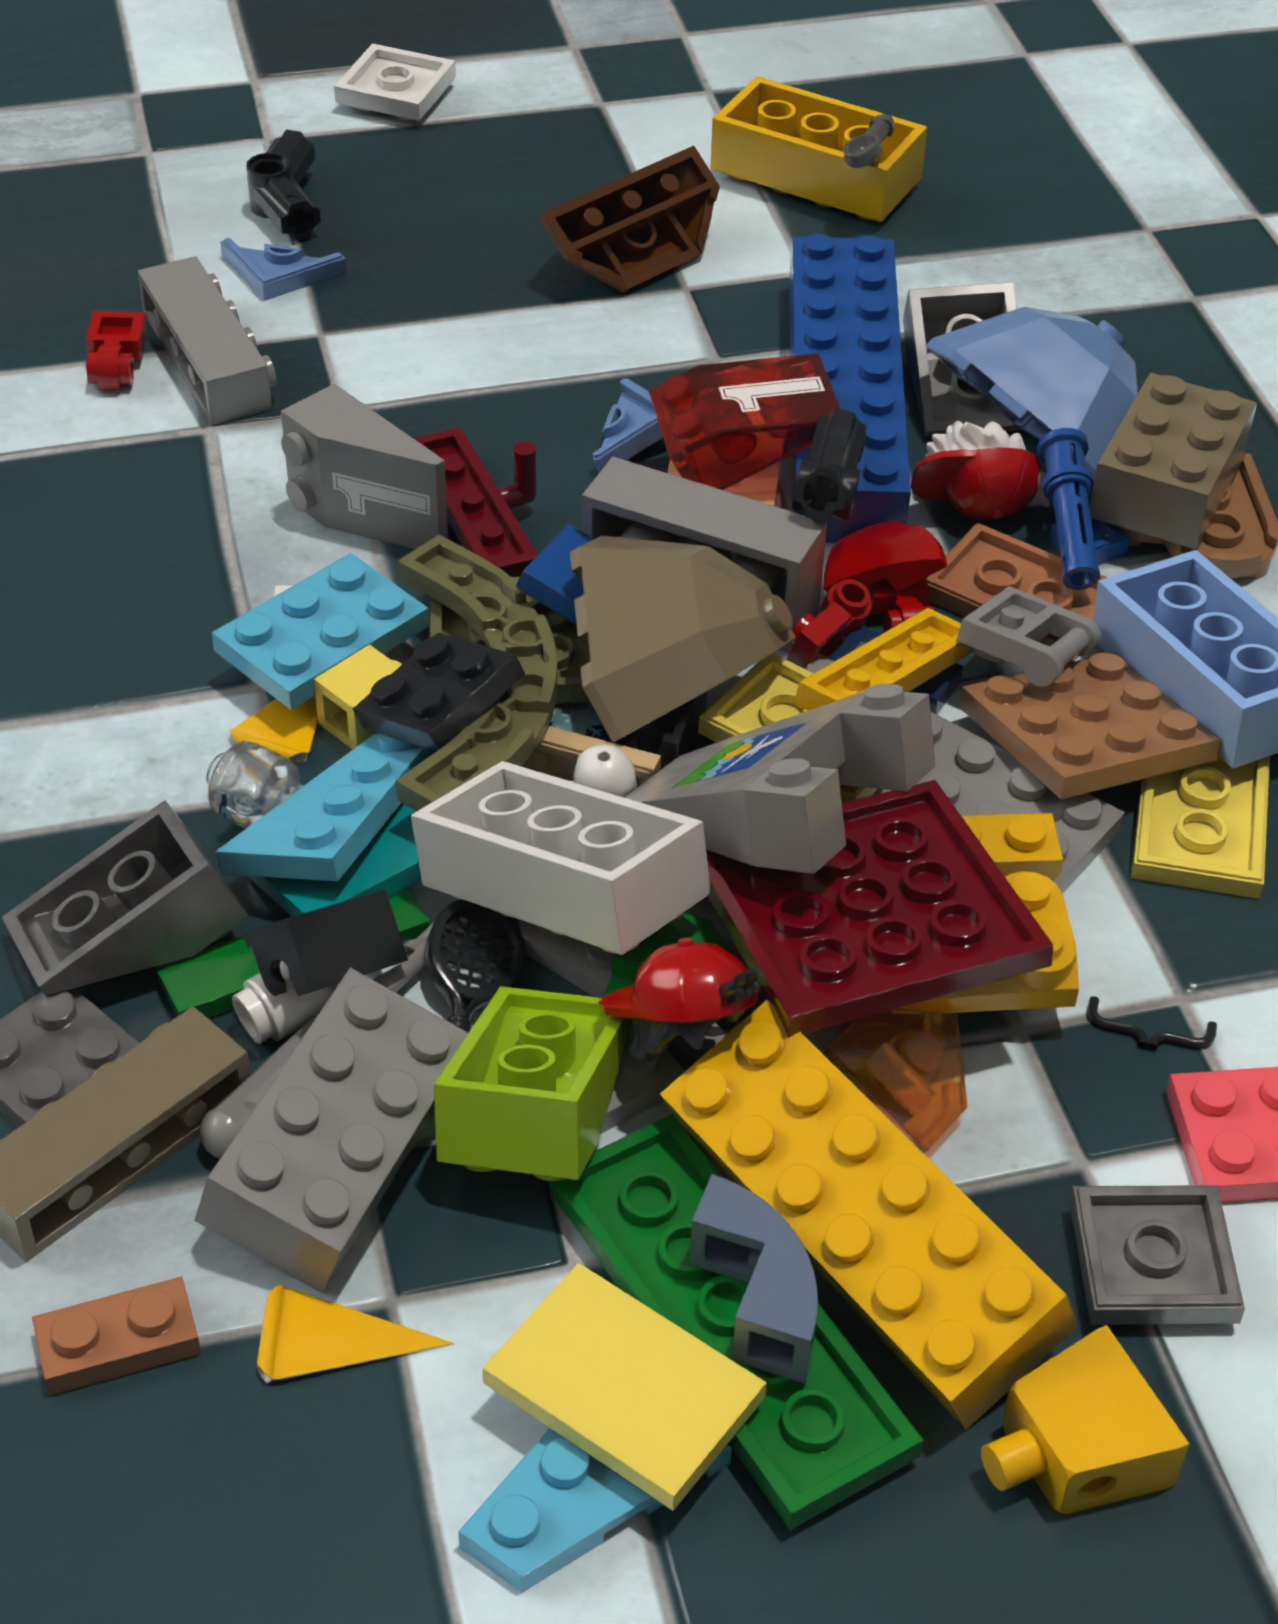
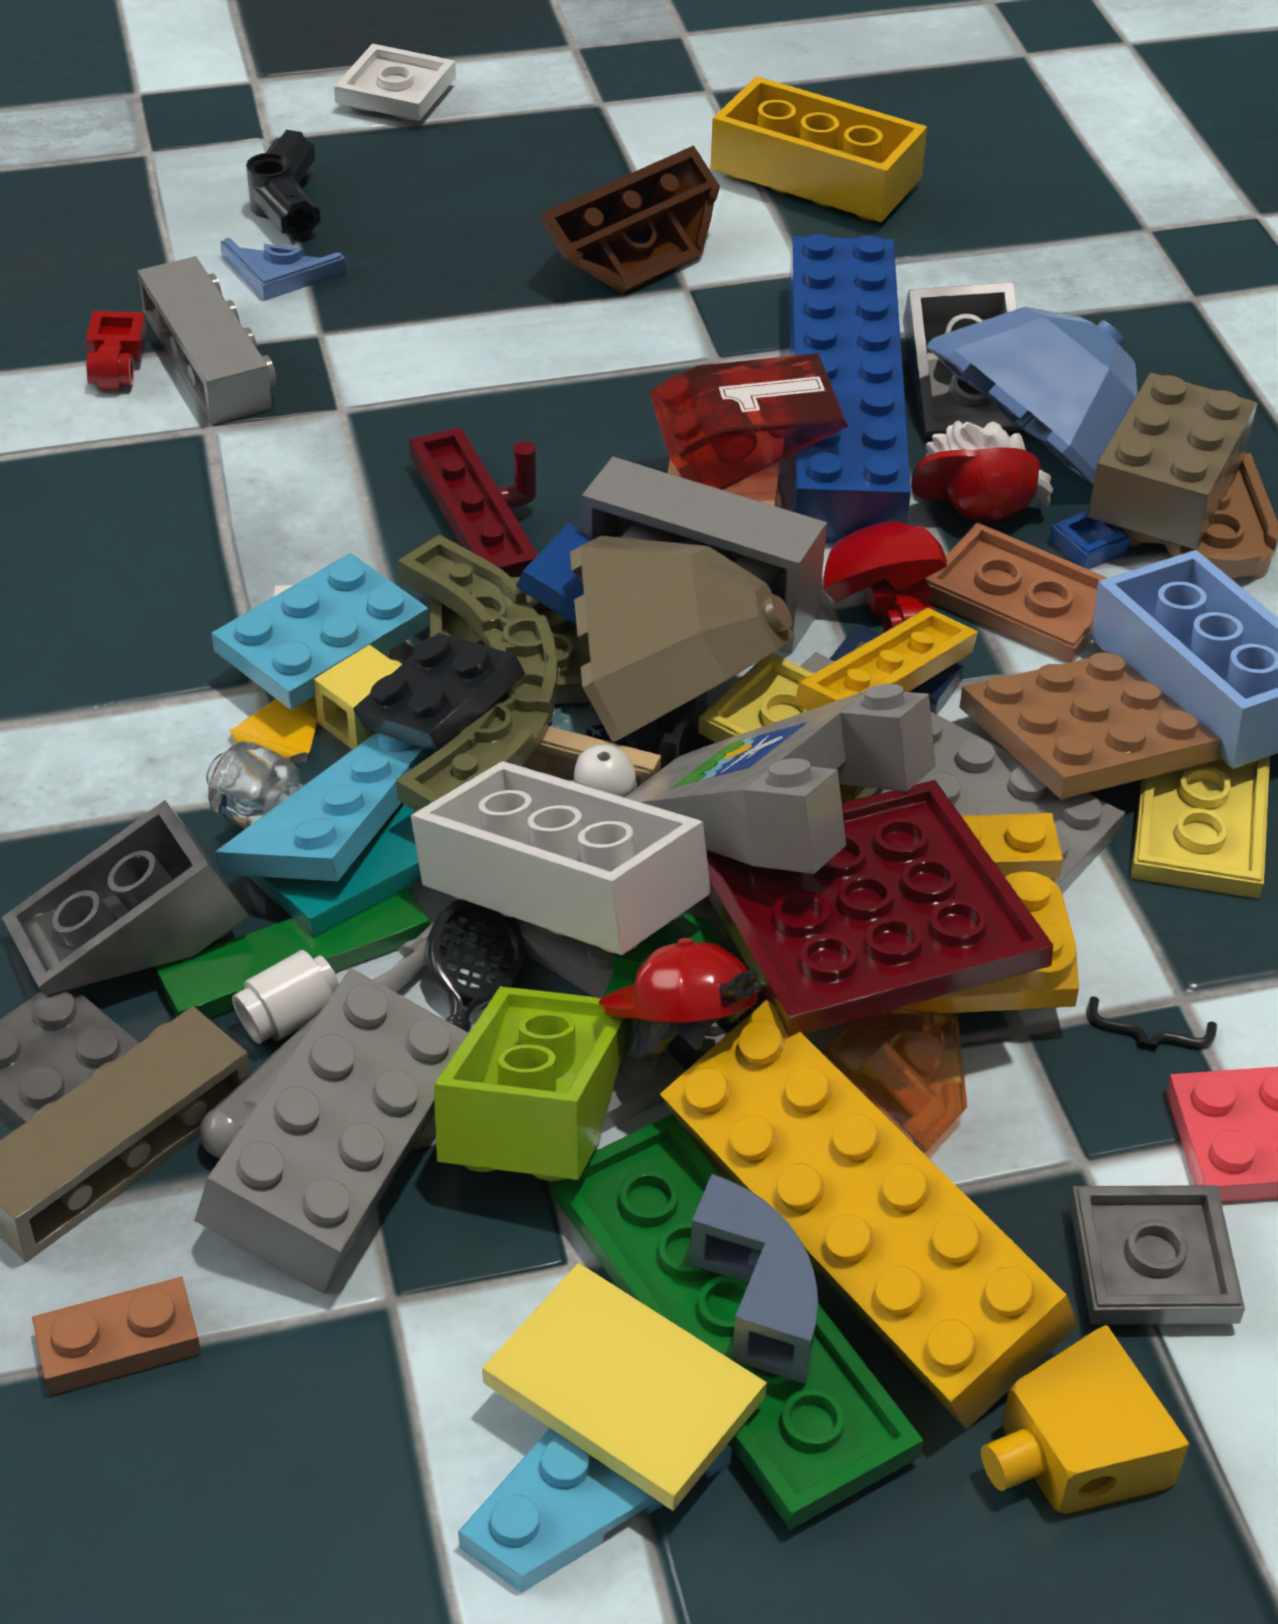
(316, 1335): yellow sticker -> none
(328, 942): black hinge -> none
(362, 471): light grey slope -> none
(629, 425): medium blue tile -> none
(830, 474): black piece -> none
(843, 609): red plate -> none
(868, 147): dark grey piece -> none
(1013, 625): light grey plate -> none
(1068, 489): blue pin -> none

